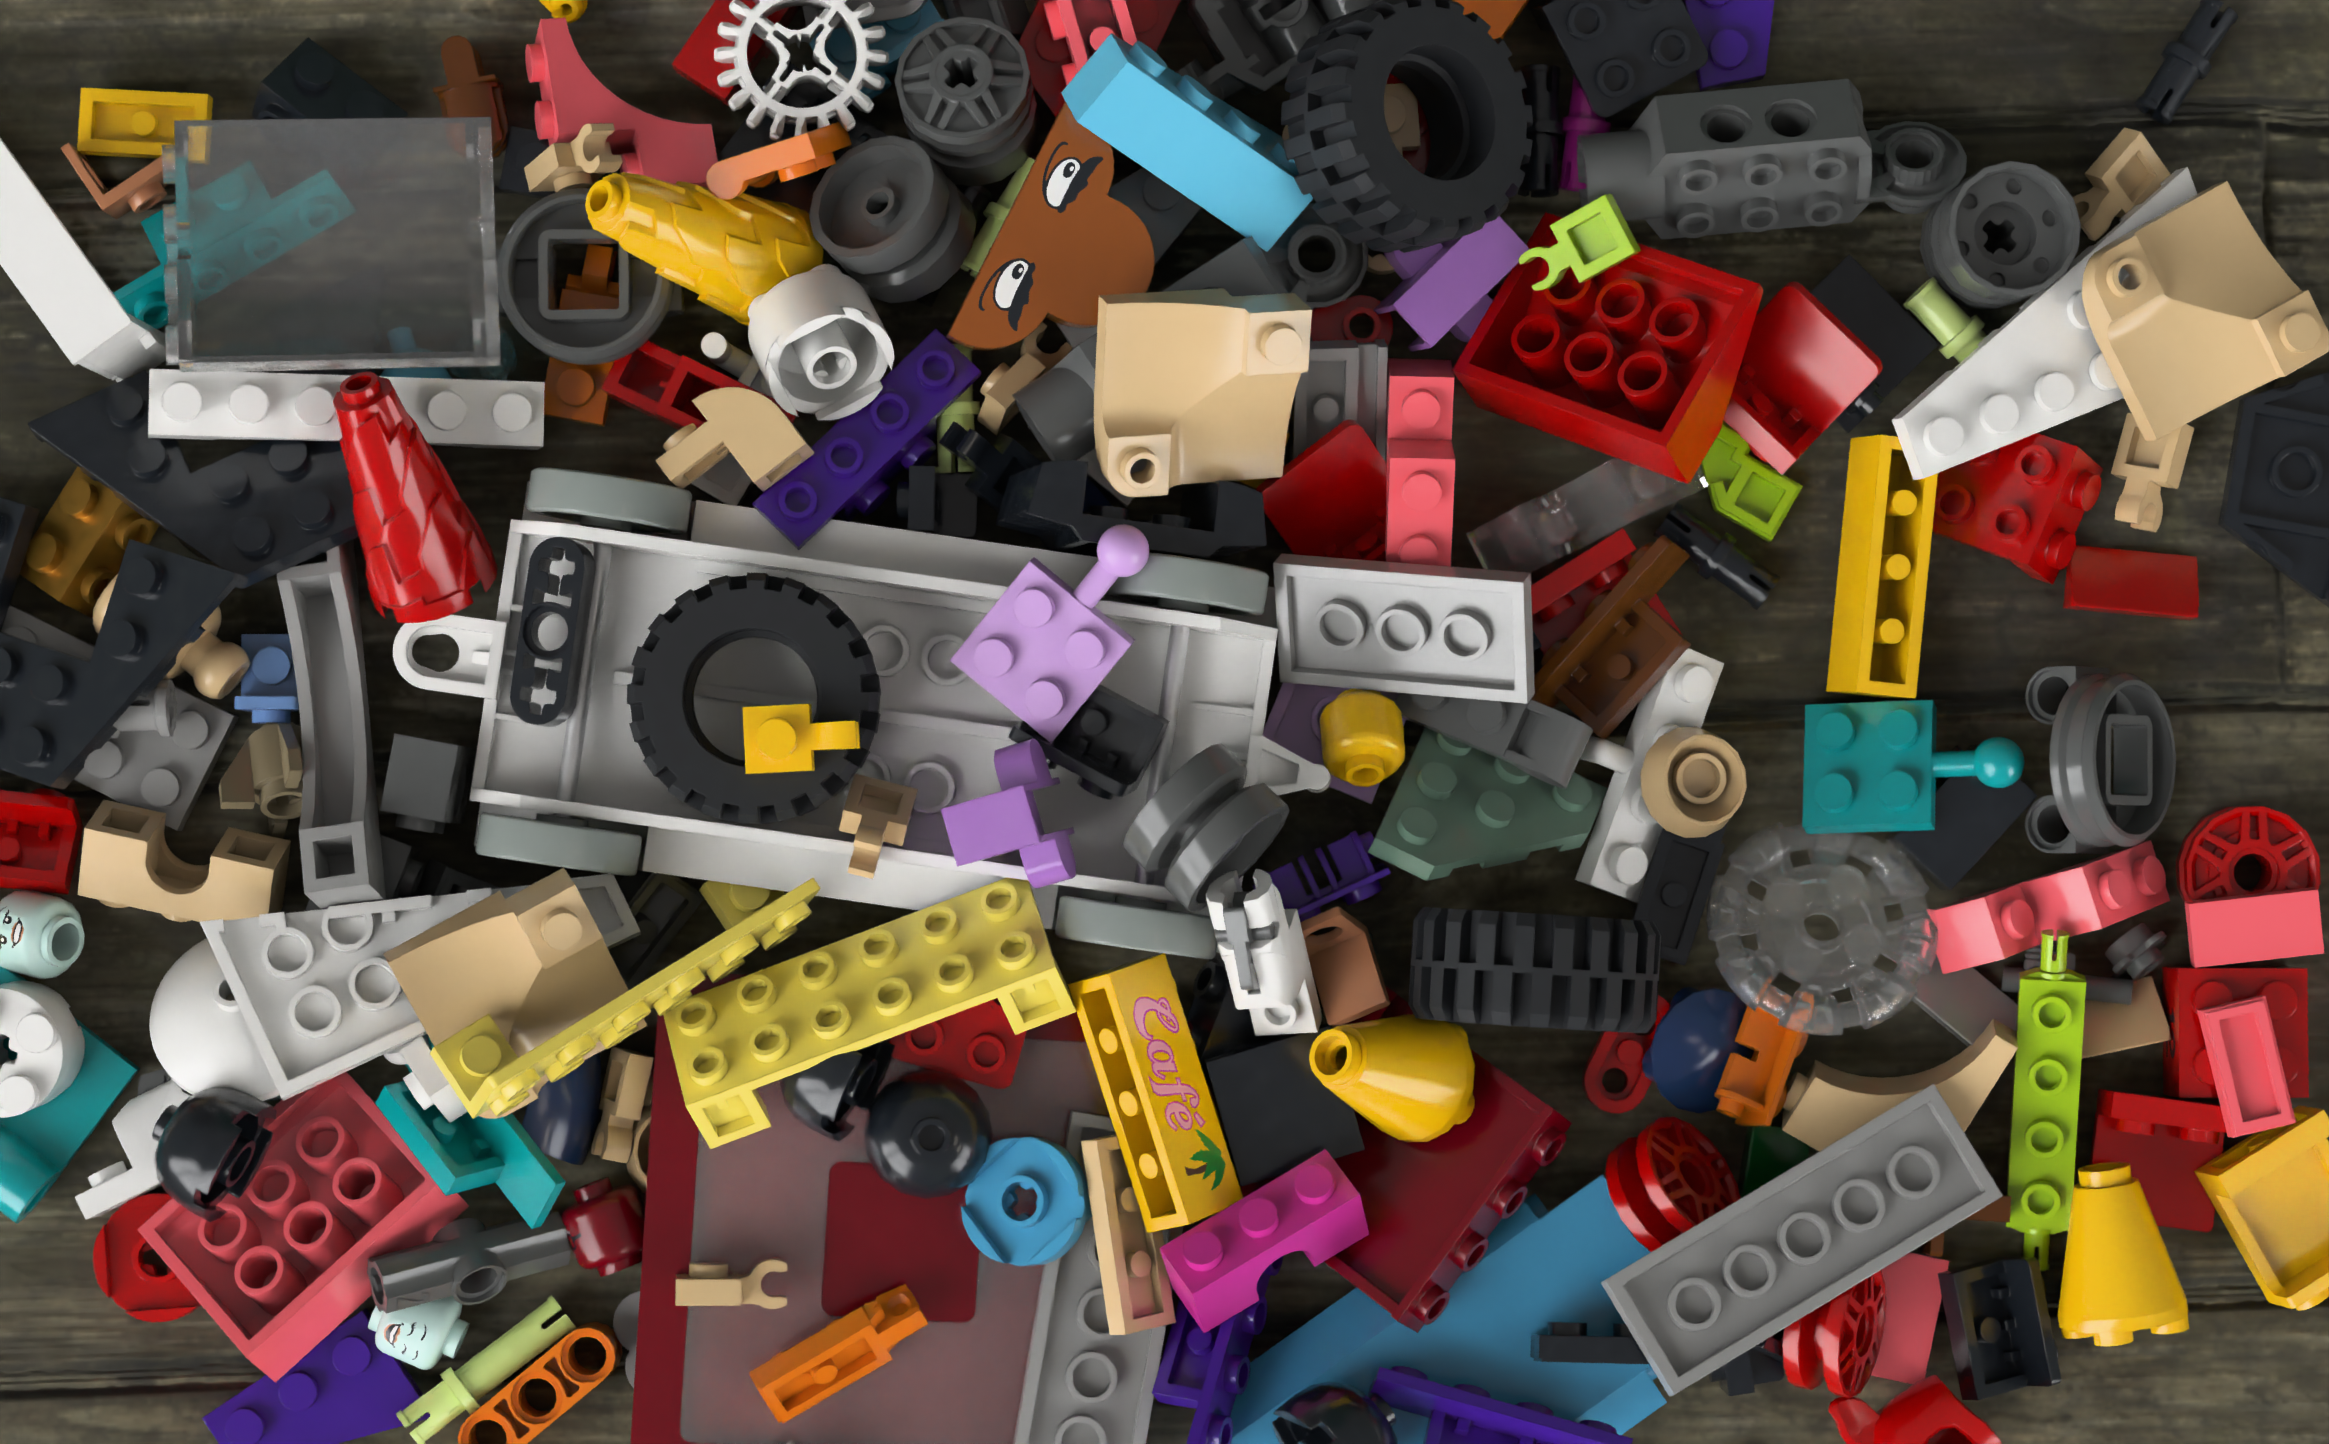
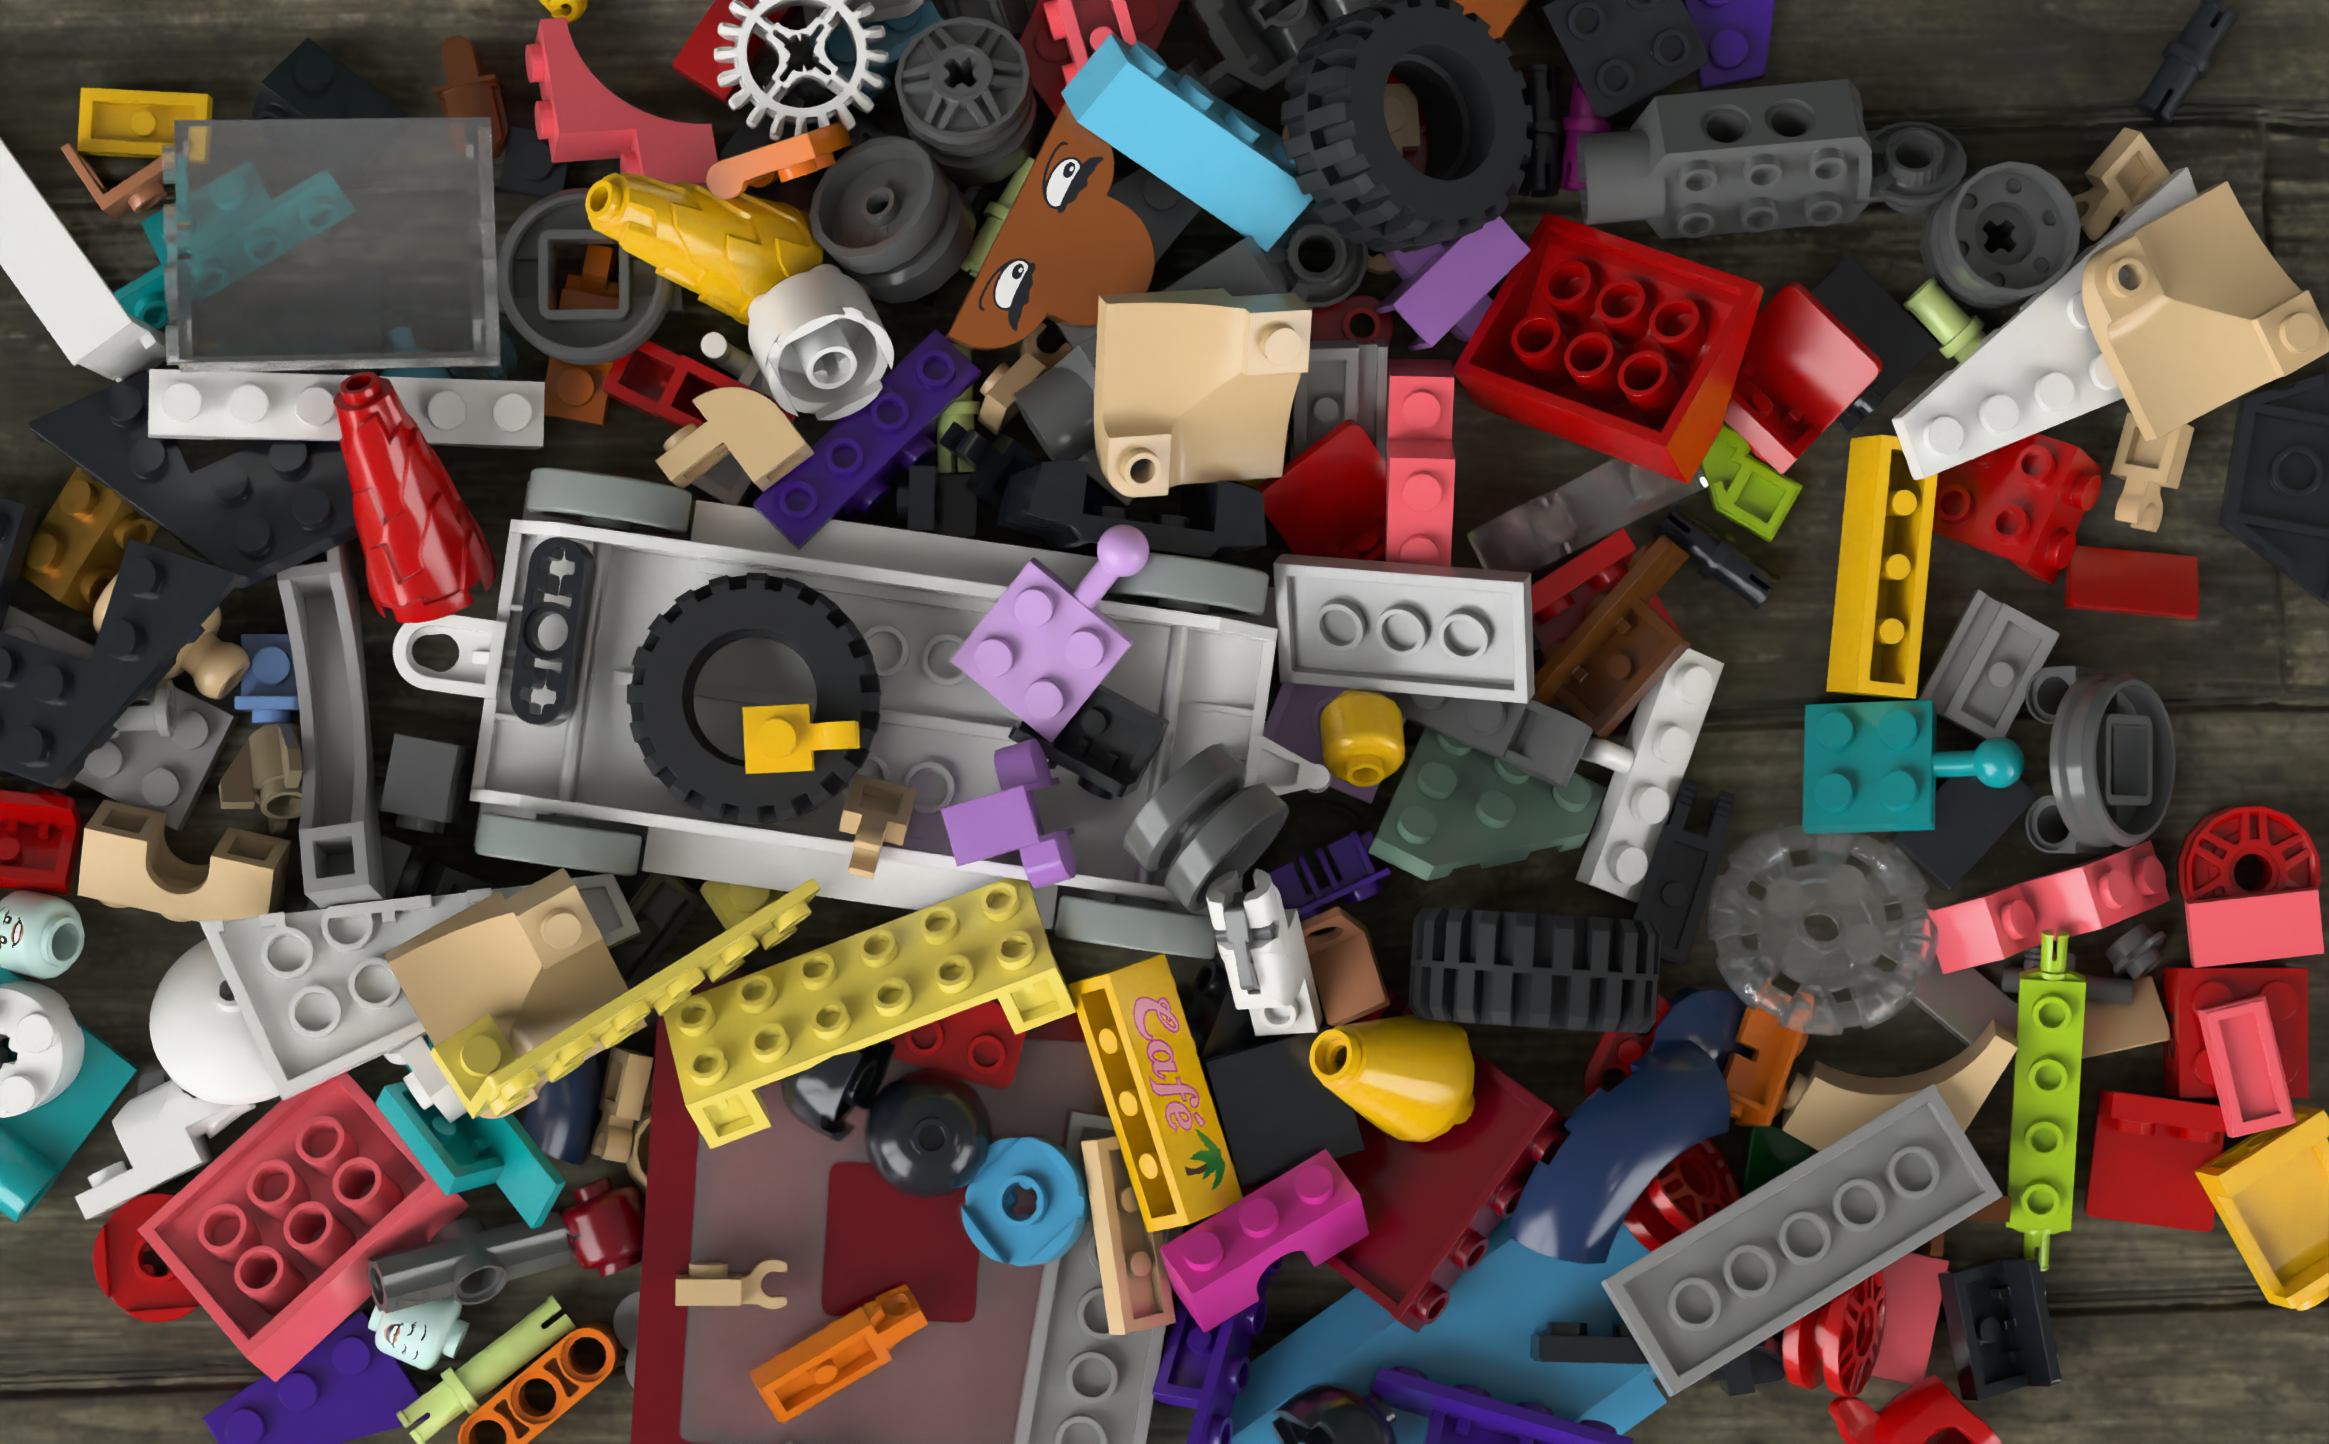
(211, 1147): black cylinder -> none
(574, 163): tan plate -> none
(1587, 242): lime plate -> none
(1617, 1150): none -> dark blue brick
(1692, 782): tan hat -> none
(1987, 666): none -> light grey plate
(2116, 1263): yellow cone -> none

